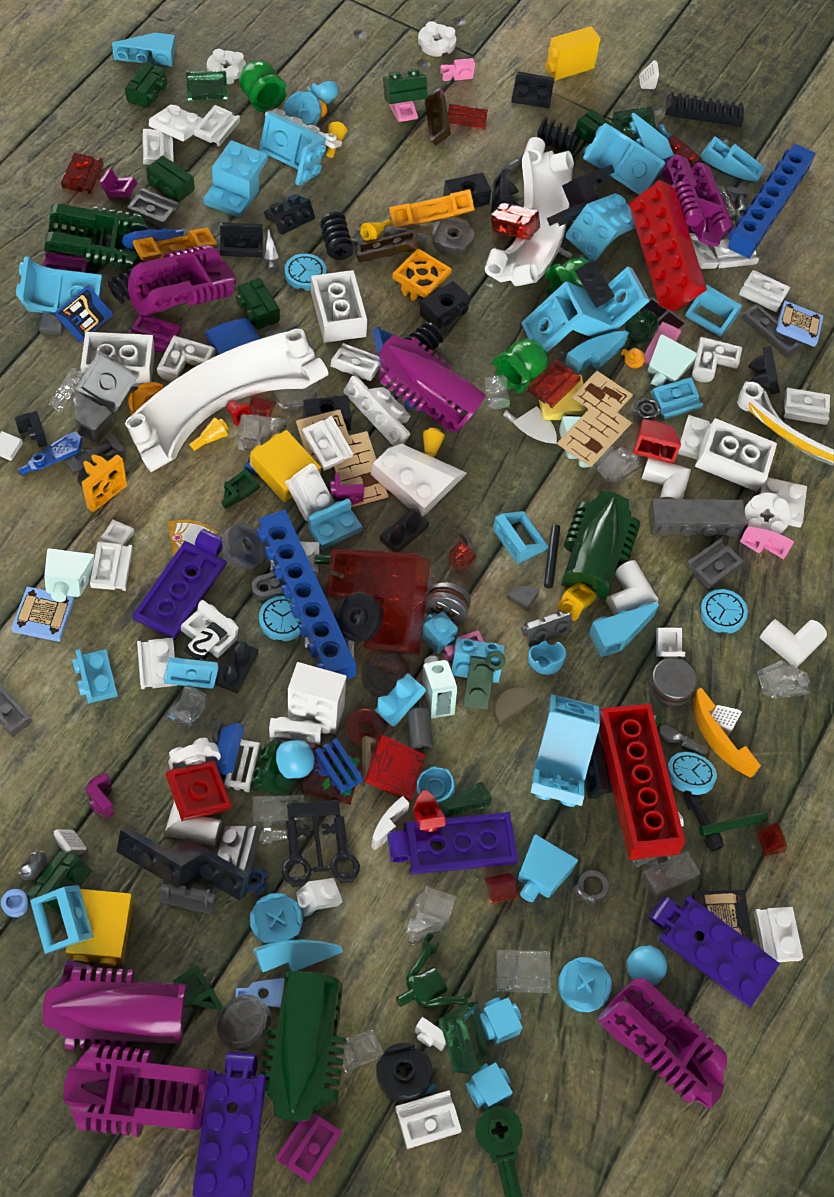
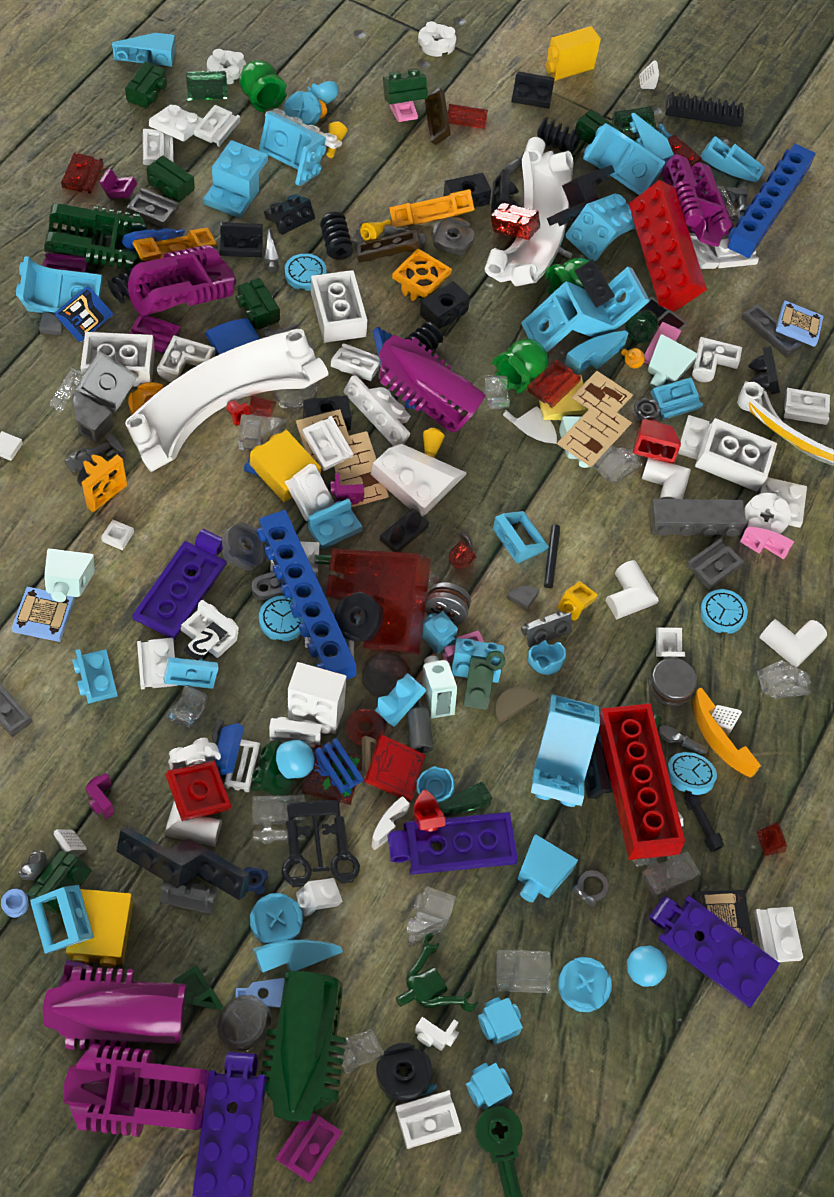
(31, 423): black bracket -> none
(57, 451): blue piece -> none
(111, 566): white plate -> none
(185, 531): sticker -> none
(214, 431): yellow cone -> none
(236, 667): black tile -> none
(239, 488): dark green slope -> none
(239, 845): flat silver plate -> none
(459, 1041): clear green tile -> none
(460, 70): bright pink plate -> none
(501, 888): clear red slope -> none
(599, 541): dark green connector -> none
(617, 631): medium azure slope -> none
(667, 1042): magenta connector -> none
(718, 304): medium azure tile -> none
(733, 823): dark green bar -> none
(764, 291): white plate -> none

